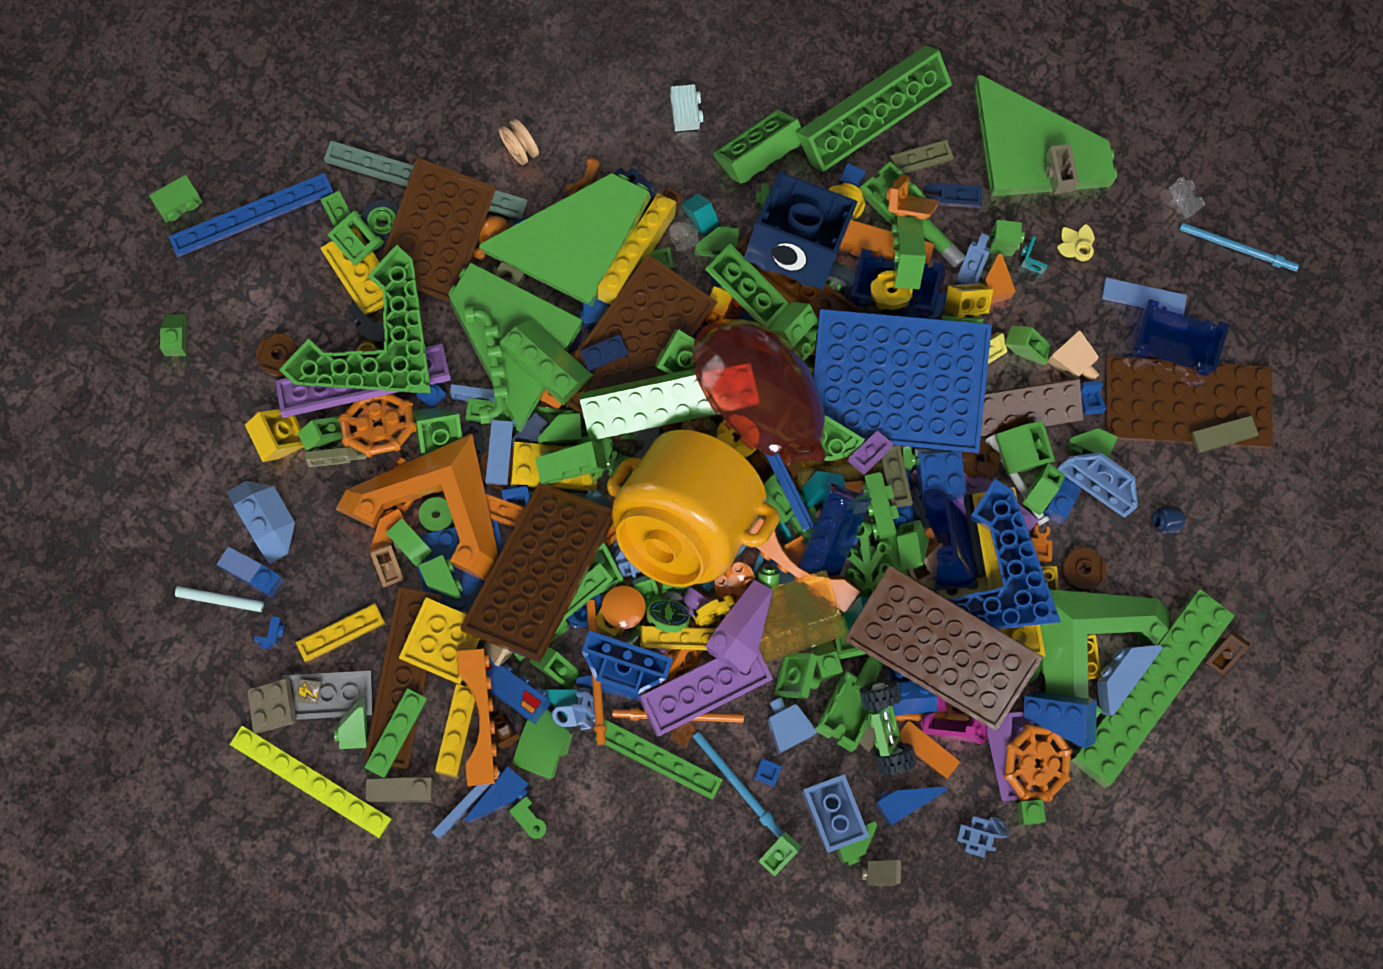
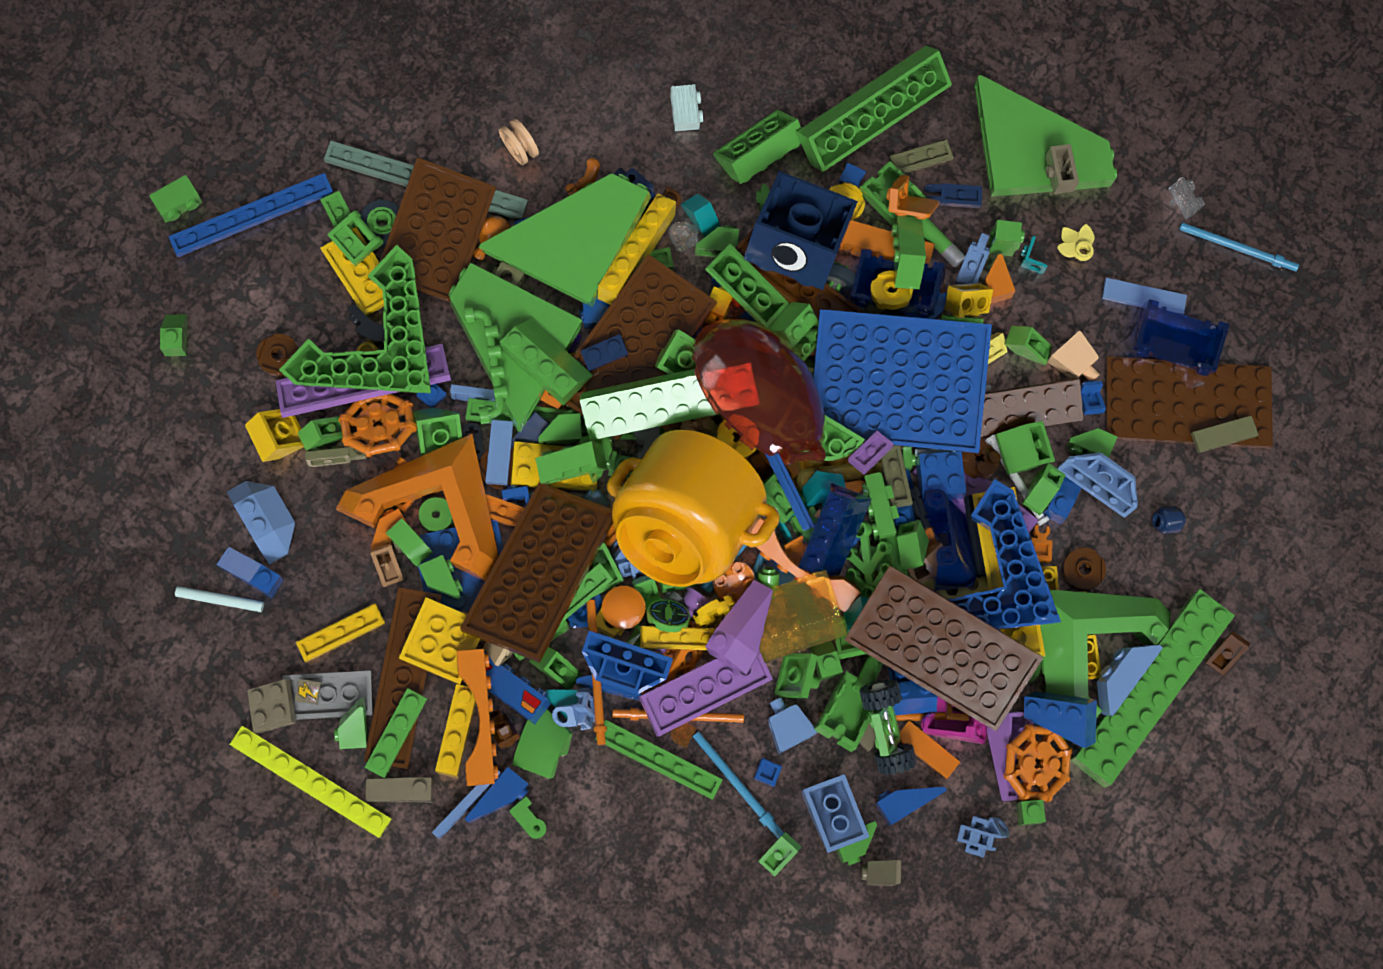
(276, 630): blue bracket -> none

